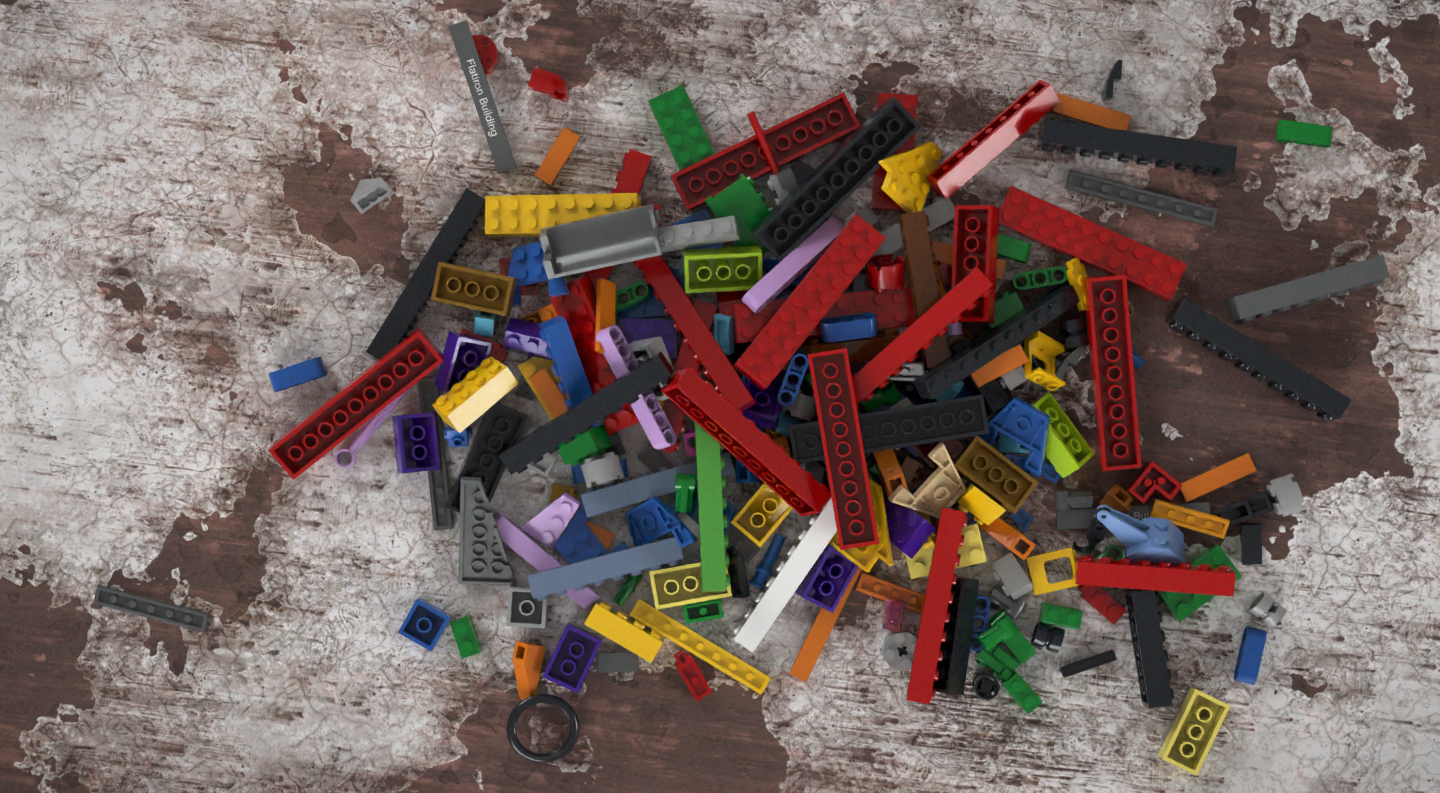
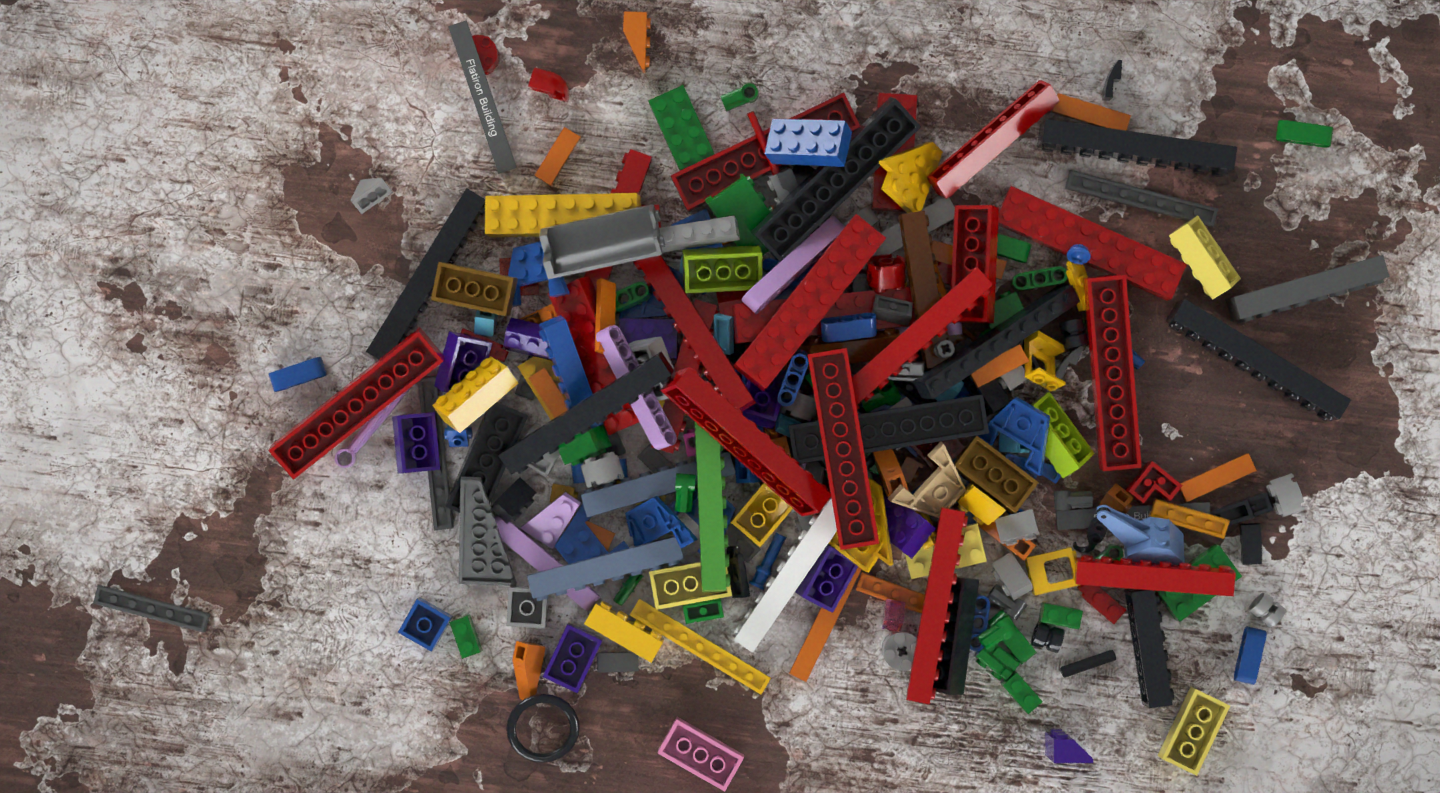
(513, 500): none -> black brick
(635, 31): none -> orange slope
(692, 675): red hinge -> none
(700, 754): none -> bright pink brick
(737, 97): none -> green piece
(808, 142): none -> brick
(892, 310): none -> dark grey slope
(938, 351): none -> dark grey bush
(985, 686): black wheel -> none
(1017, 527): none -> light grey brick
(1064, 749): none -> dark purple slope
(1078, 254): none -> blue hat
(1204, 257): none -> light yellow brick

